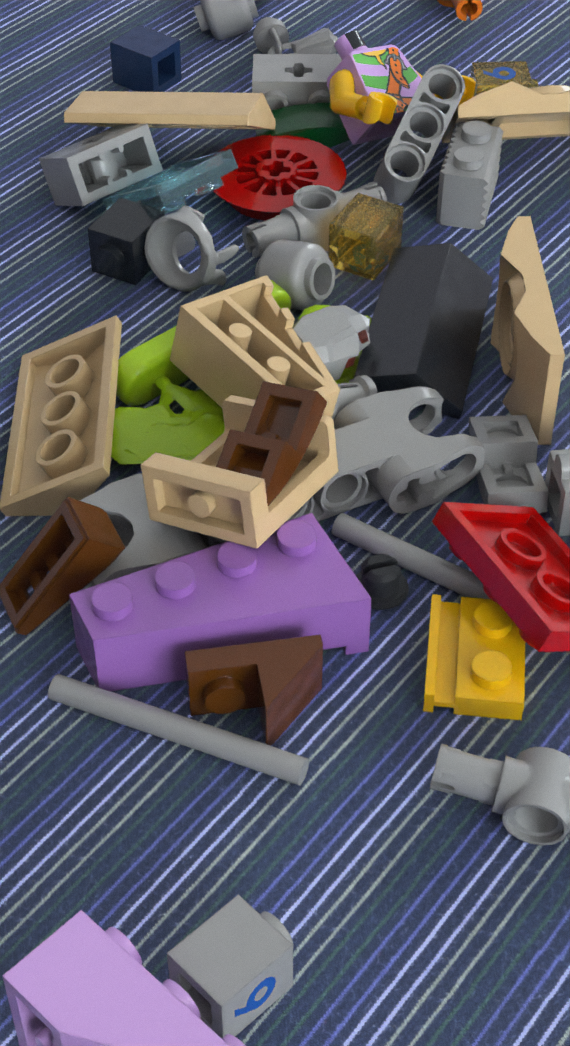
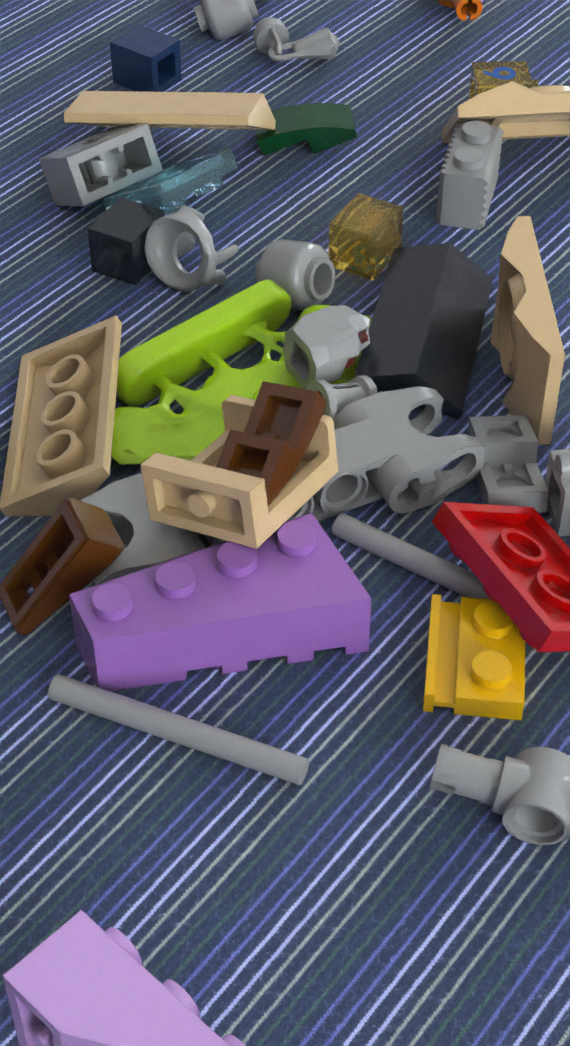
(234, 966): light grey brick -> none
(244, 338): tan wedge -> none
(268, 675): reddish brown slope -> none
(274, 170): red piece -> none
(293, 78): light grey brick -> none
(307, 218): light grey pin -> none
(374, 88): torso -> none
(383, 581): black piece -> none
(431, 118): light grey beam -> none

